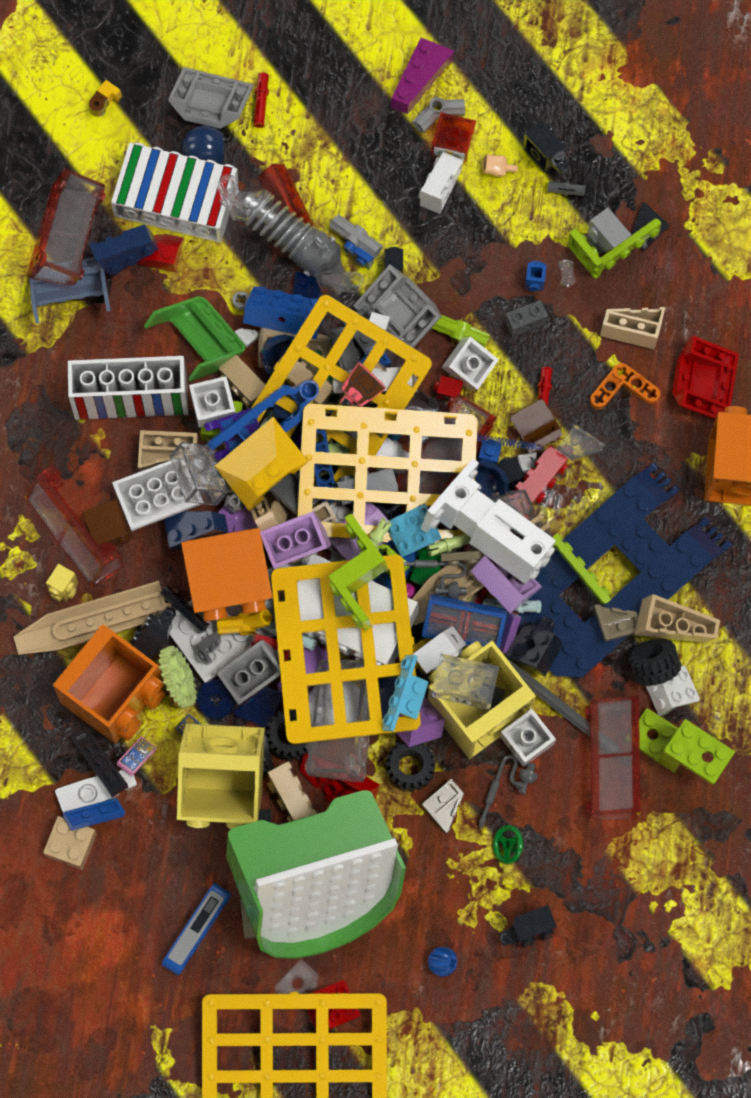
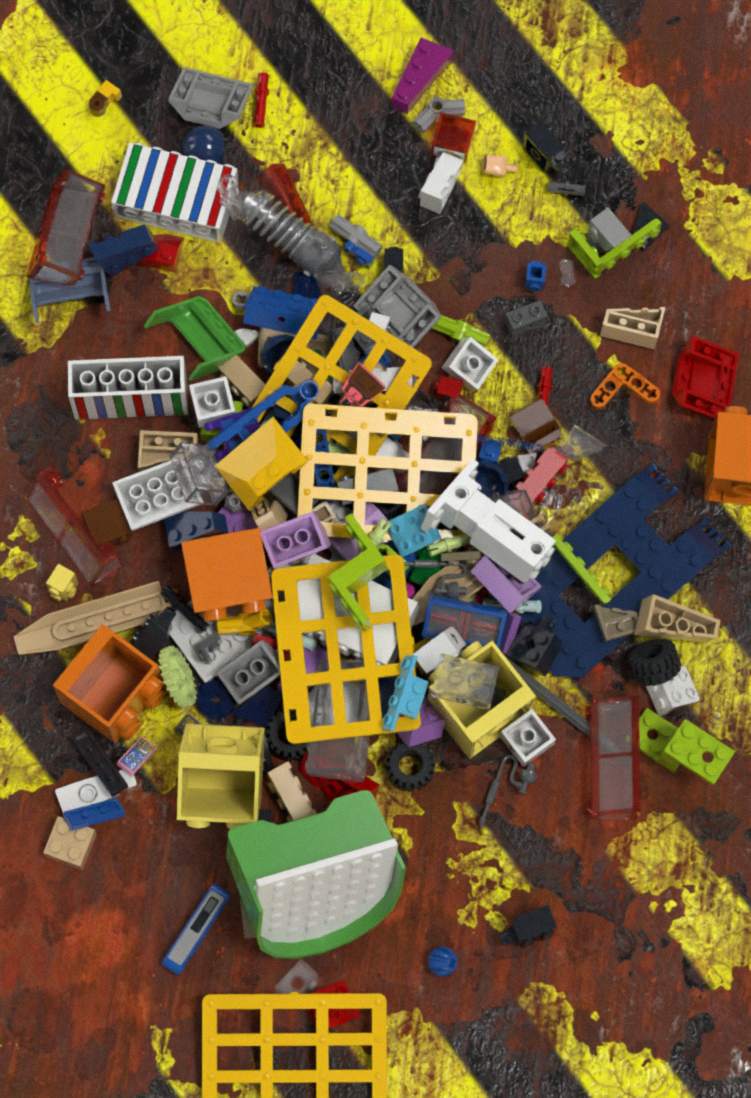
(444, 804): wing -> none
(510, 845): green piece -> none

